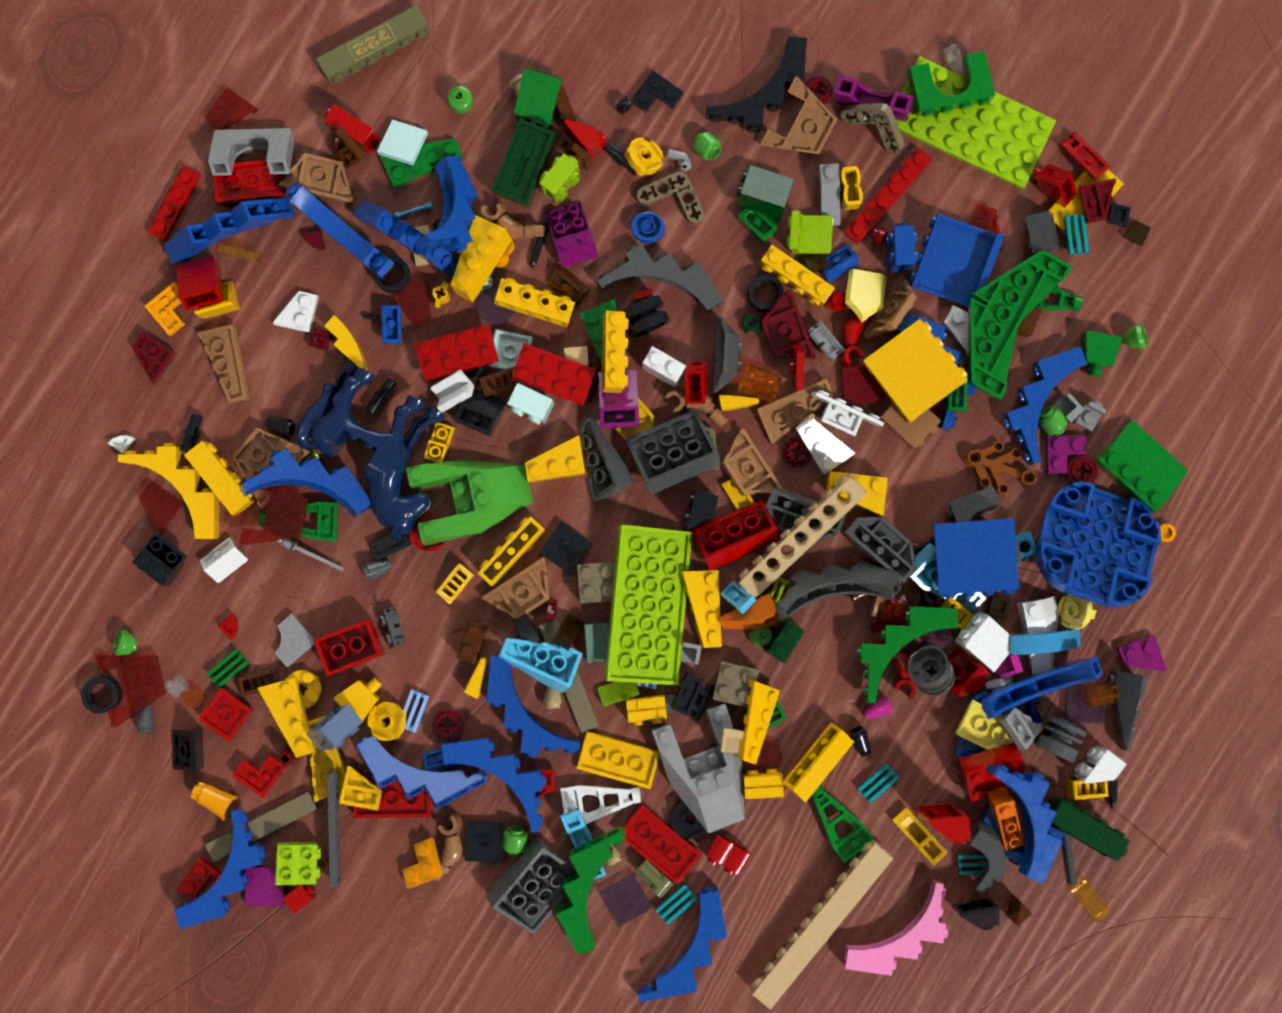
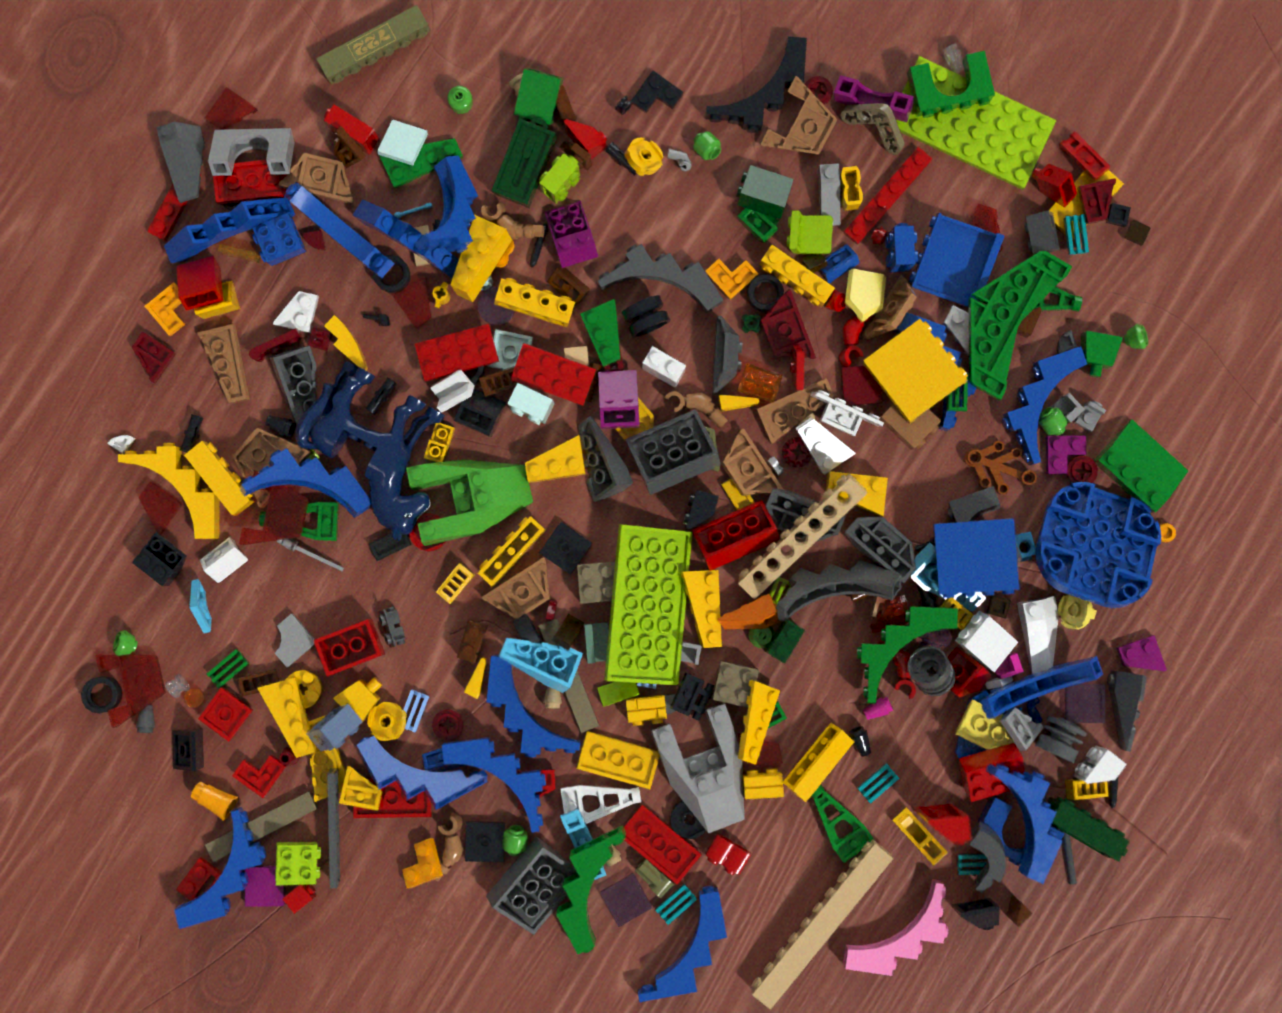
(183, 151): none -> dark grey wedge
(199, 606): none -> medium azure tile
(230, 626): red tile -> none
(275, 345): none -> dark red plate
(278, 239): none -> blue brick
(297, 378): none -> dark grey wedge
(376, 569): dark grey cone -> none
(391, 324): blue slope -> none
(613, 352): yellow brick -> none
(642, 295): red tile -> none
(647, 227): blue piece -> none
(679, 190): dark tan beam -> none
(696, 376): red torso -> none
(730, 740): tan panel -> none
(731, 282): none -> light orange plate
(738, 597): medium azure plate -> none
(774, 464): none -> light grey tile
(826, 340): light grey hinge -> none
(1006, 817): orange slope -> none
(1045, 642): dark azure slope -> none
(1066, 342): none -> dark grey tile
(1091, 901): clear yellow tile -> none
(1100, 695): clear orange hips -> none

